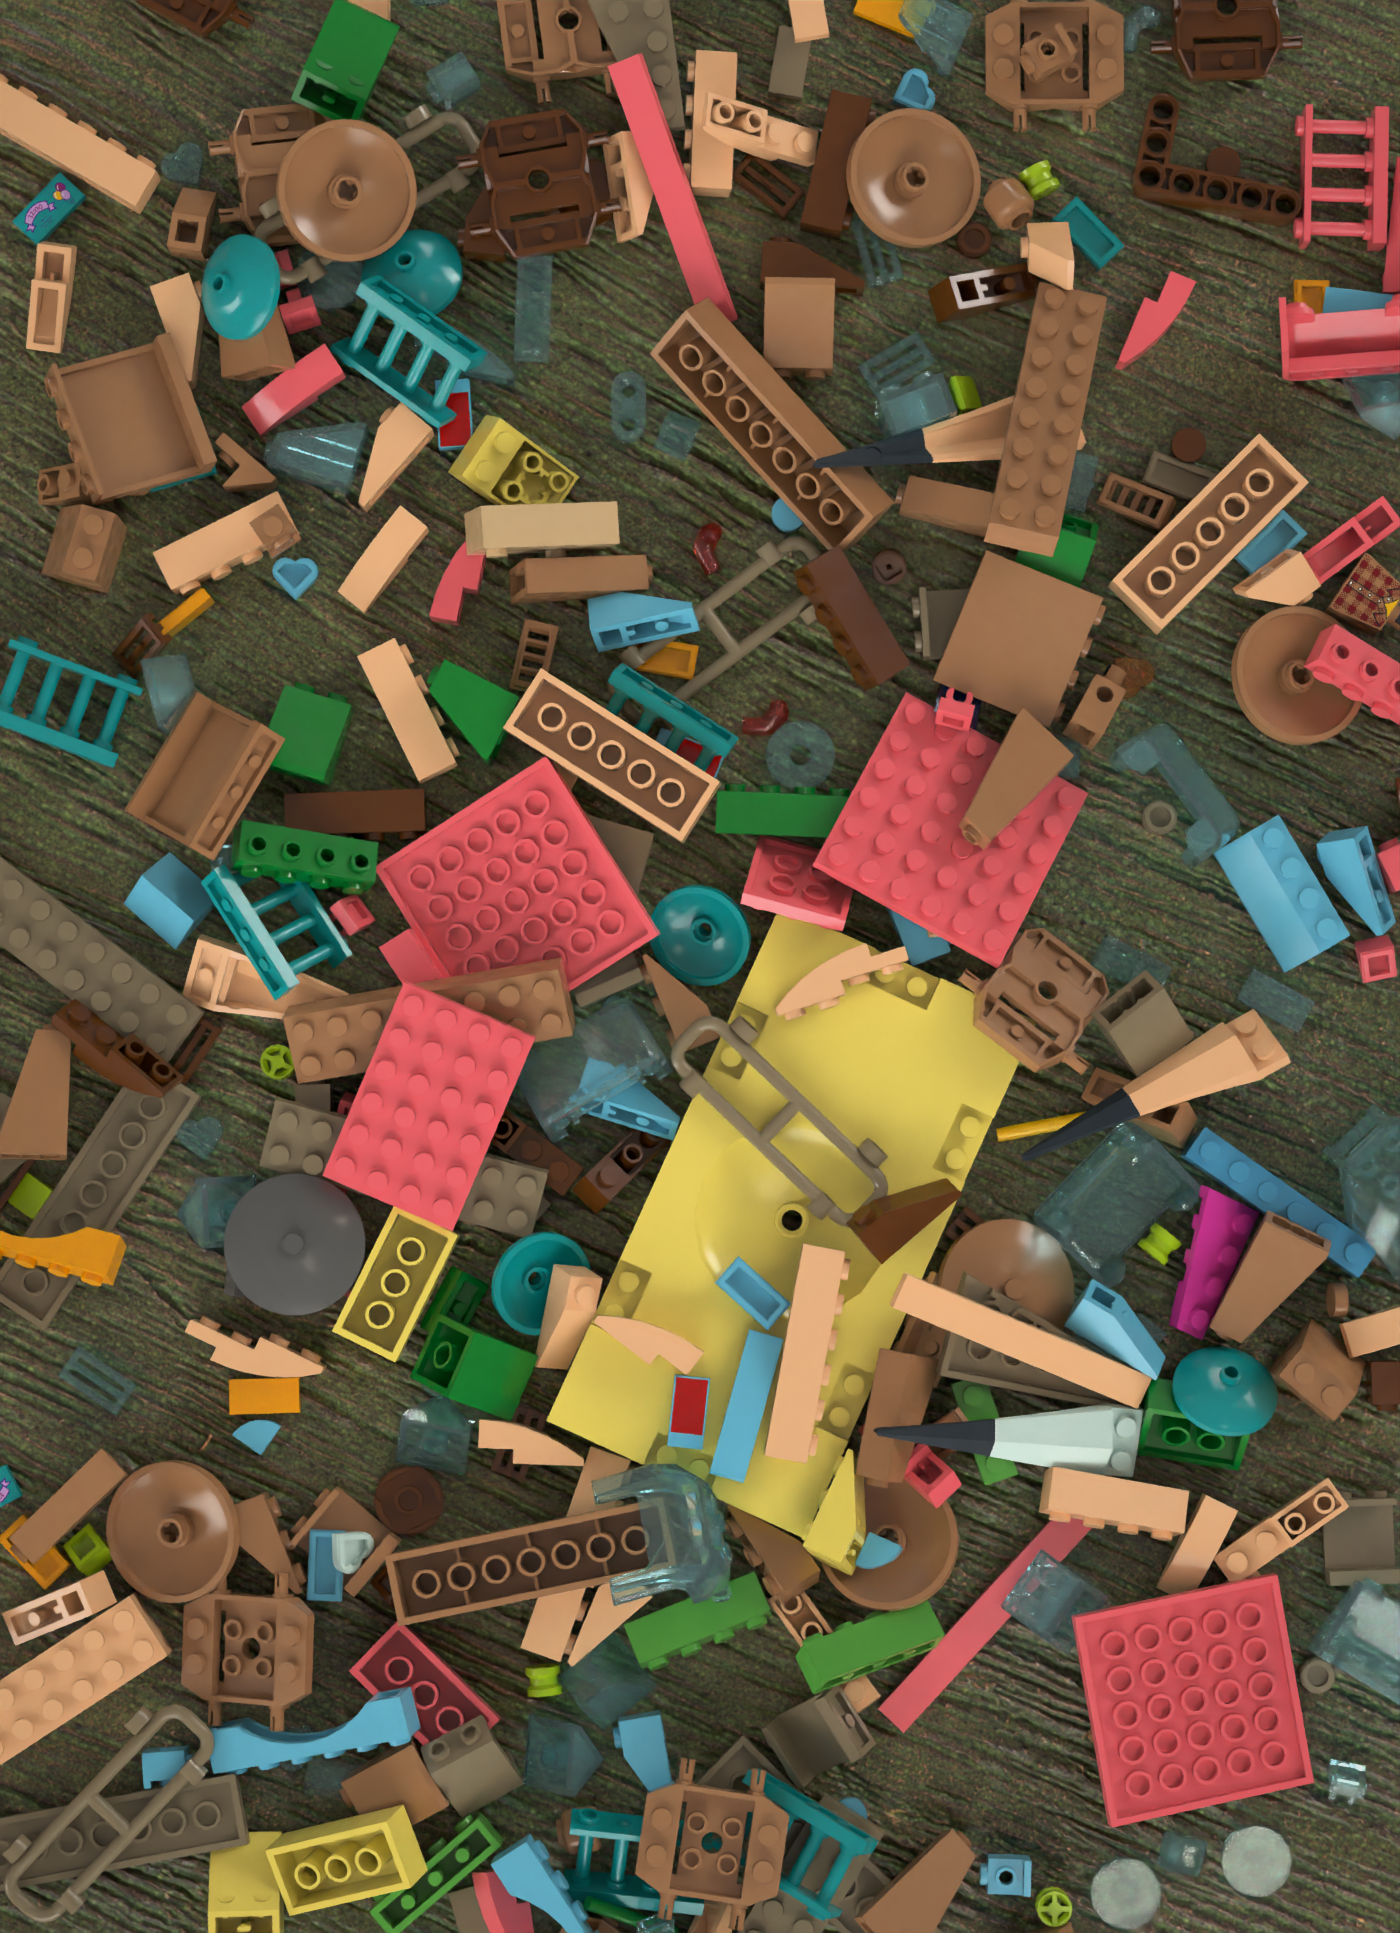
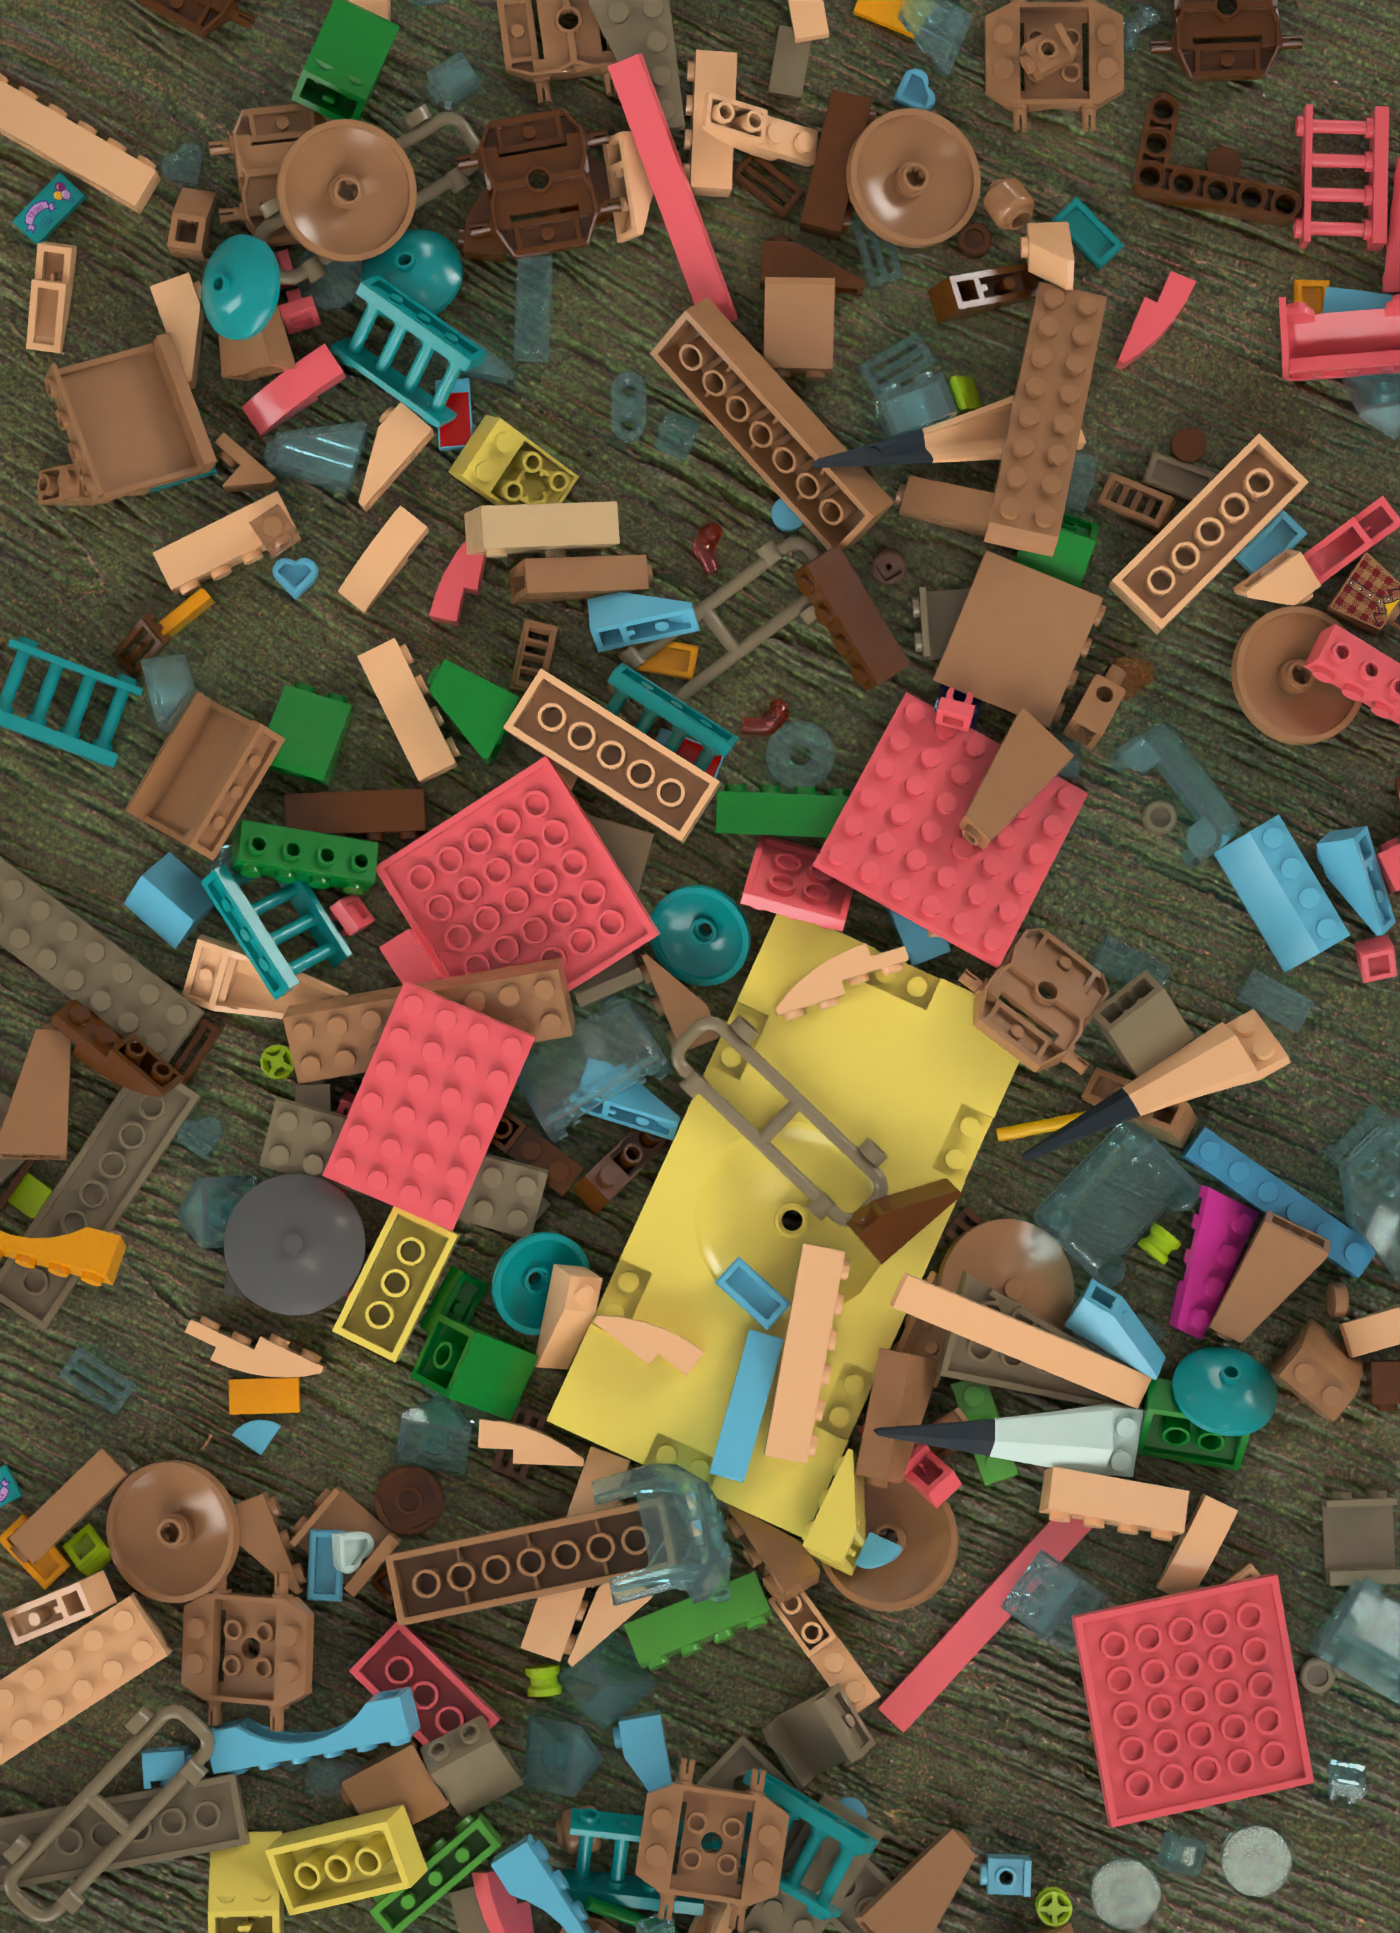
(85, 547): medium nougat slope -> none
(688, 1412): red tile -> none
(868, 1645): bright green brick -> none
(1039, 180): lime wheel -> none
(1281, 1530): light nougat slope -> none

